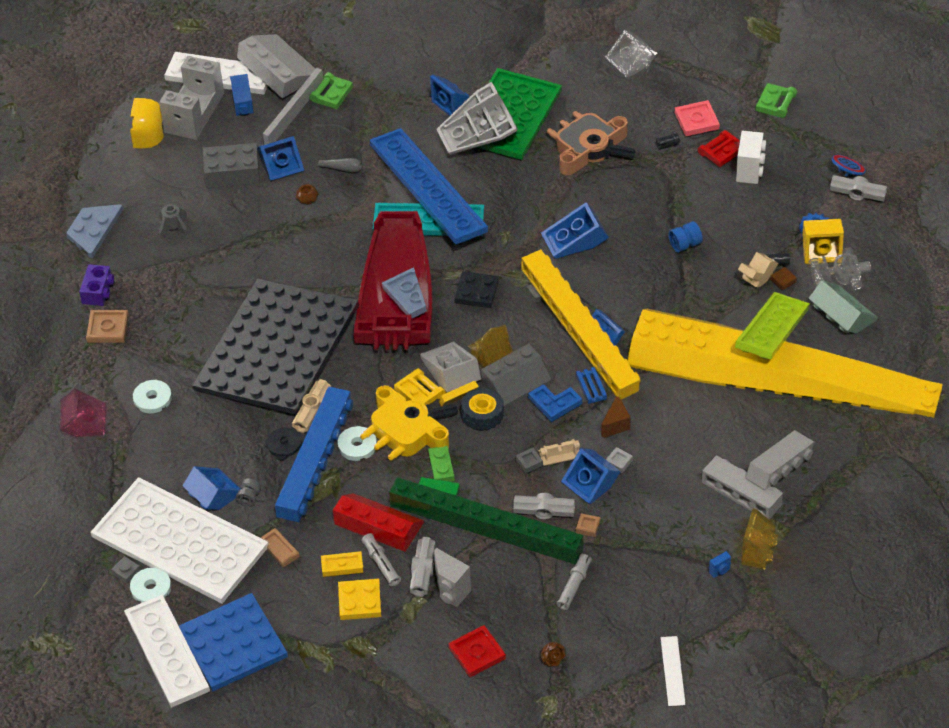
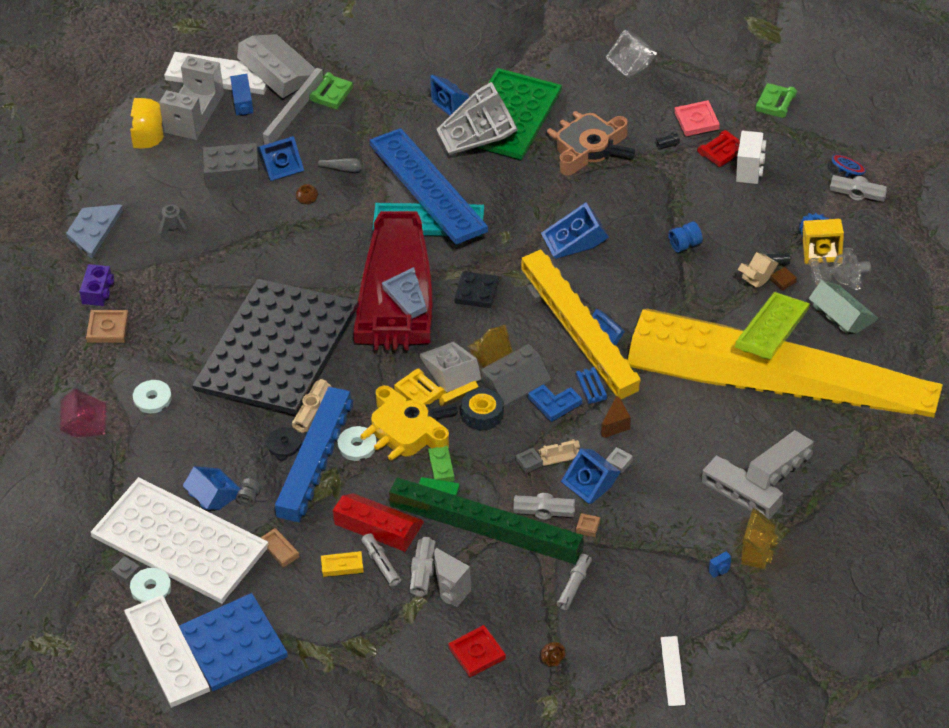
(359, 599): yellow plate -> none

